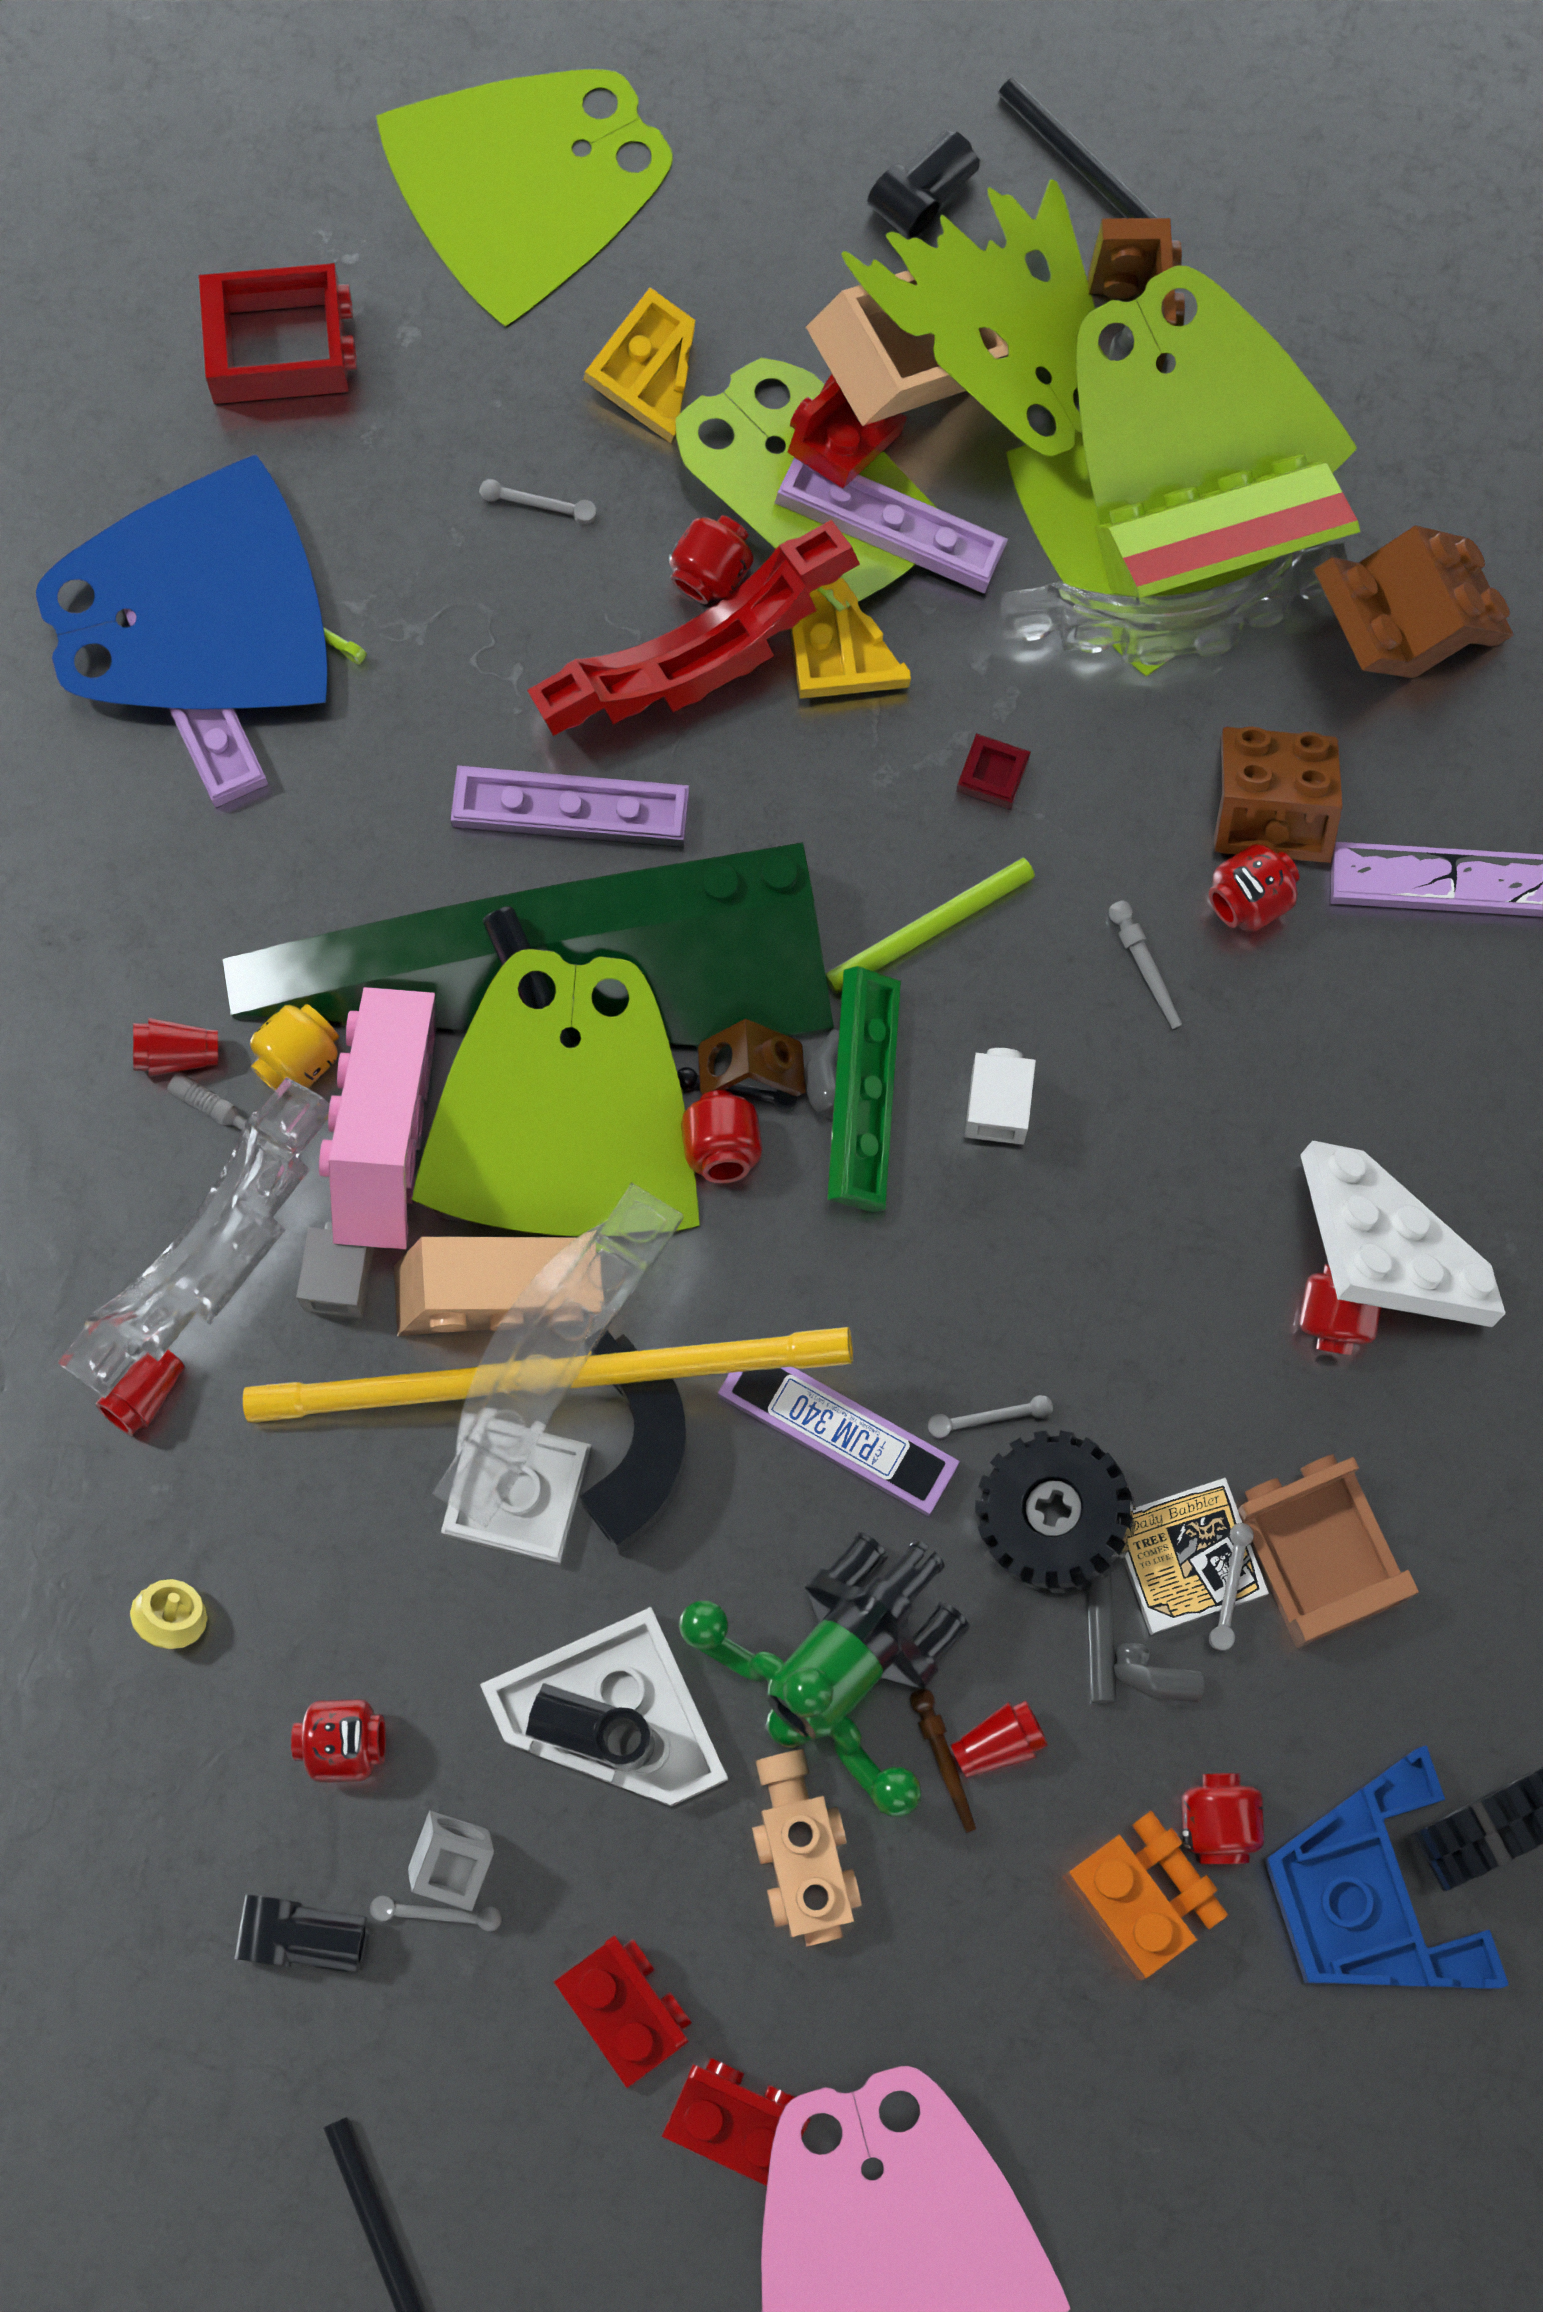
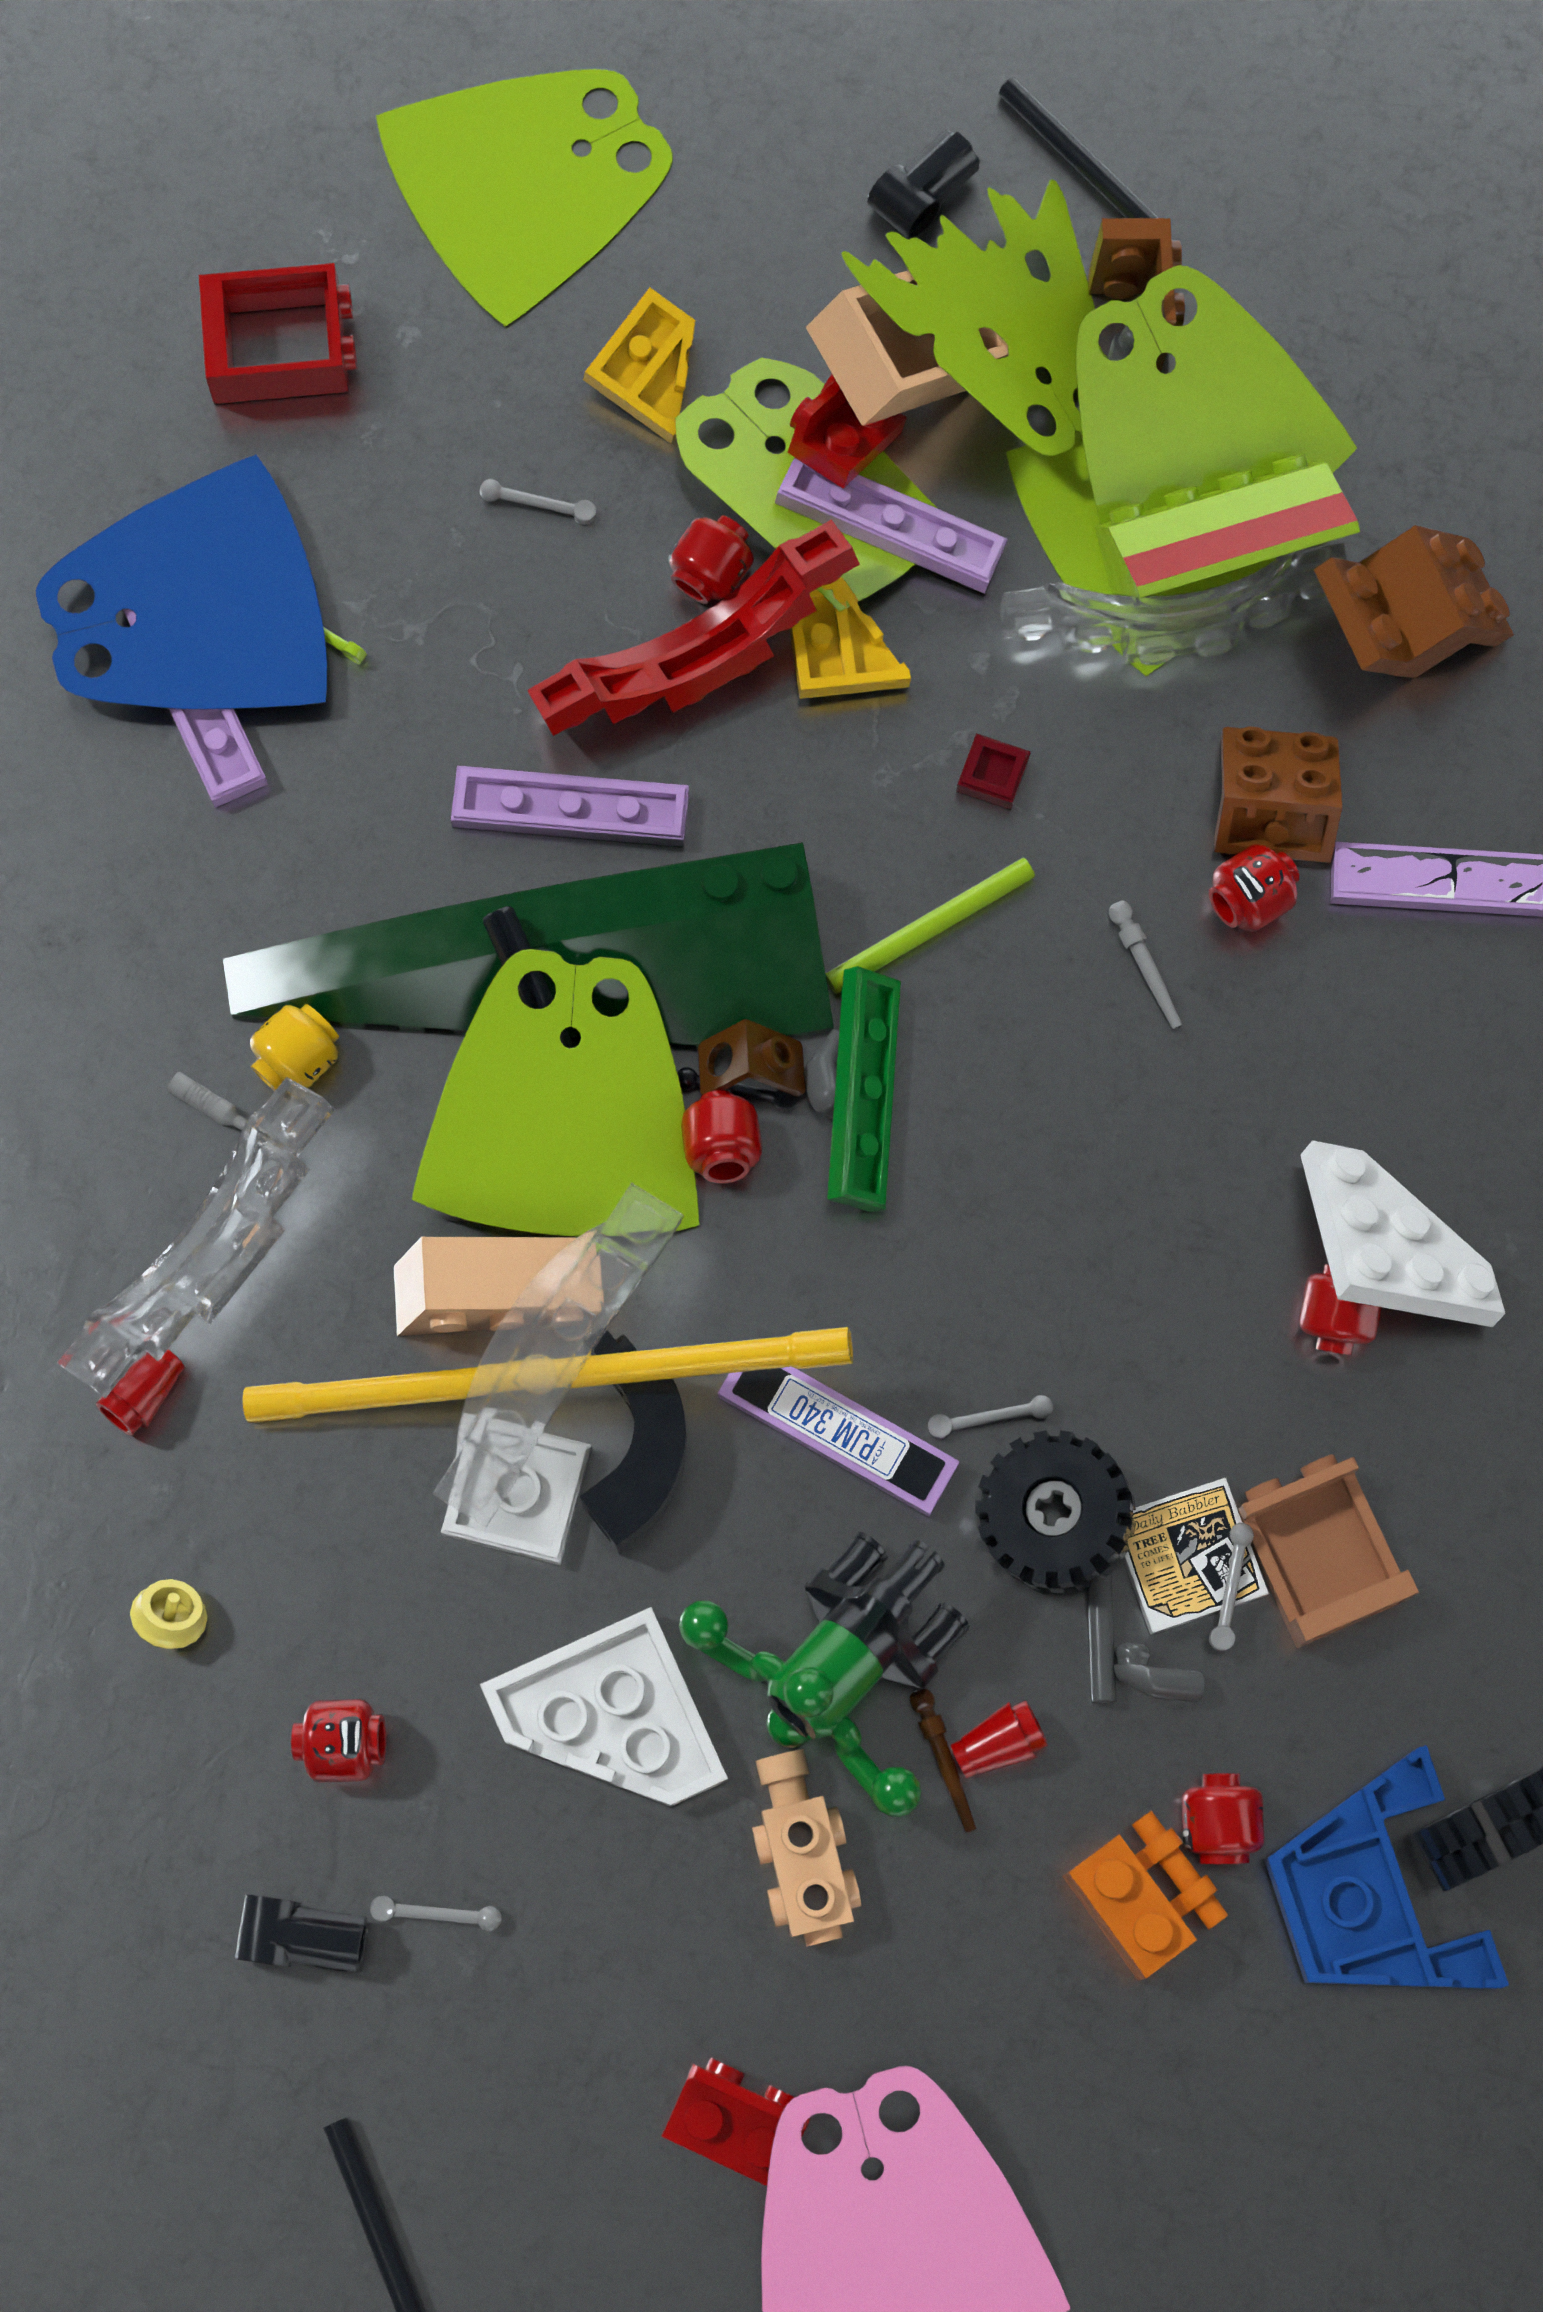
(172, 1047): red cone -> none
(334, 1275): light grey brick -> none
(379, 1116): bright pink wedge -> none
(450, 1861): light grey brick -> none
(585, 1726): black piece -> none
(623, 2010): red bracket -> none
(1000, 1096): white brick -> none

